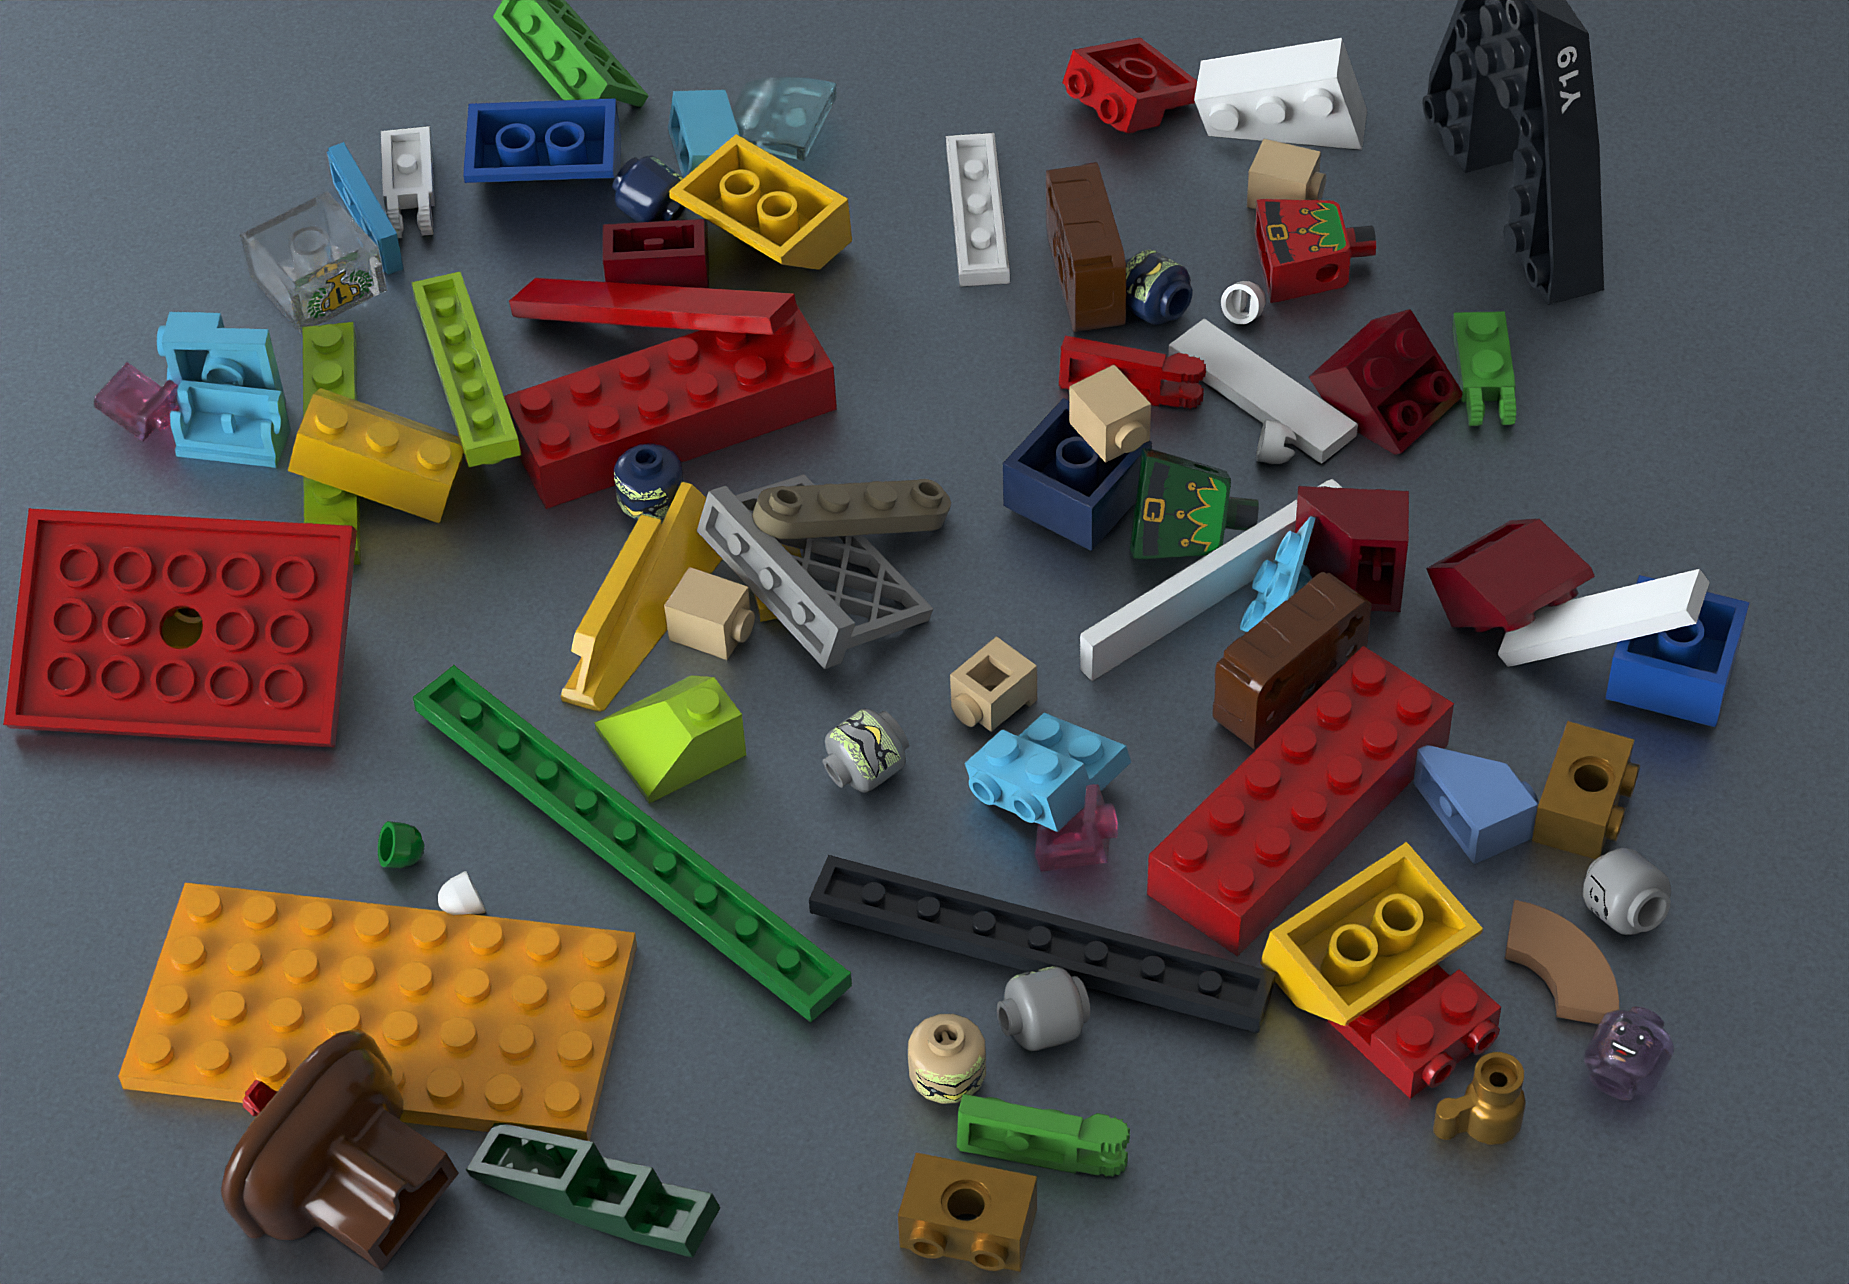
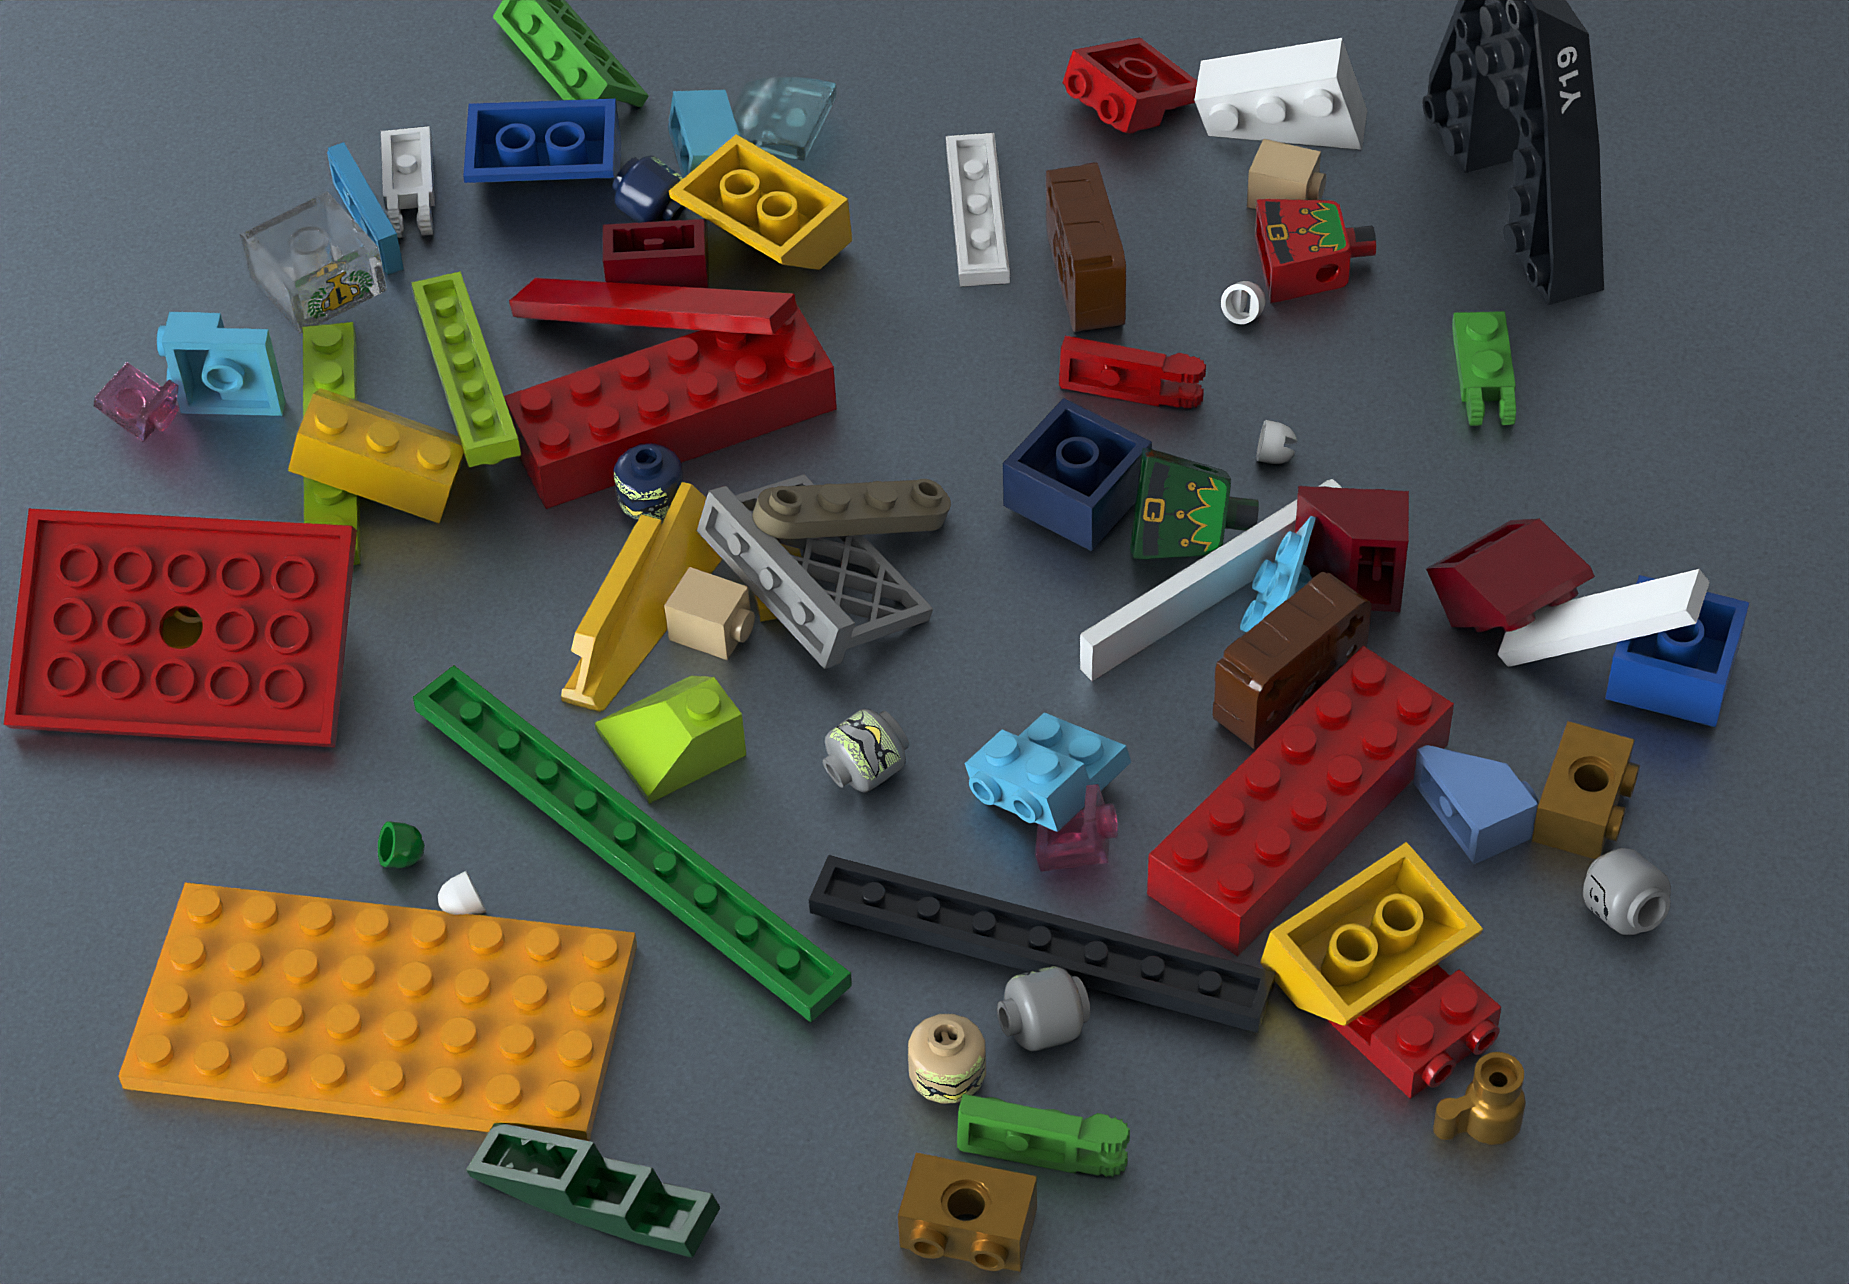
(230, 424): medium azure hinge -> none
(335, 1155): reddish brown piece -> none
(992, 685): tan brick -> none
(1109, 413): tan brick -> none
(1157, 287): dark blue head -> none
(1266, 391): white tile -> none
(1388, 381): dark red slope -> none
(1564, 960): medium nougat tile -> none
(1628, 1053): clear purple head -> none

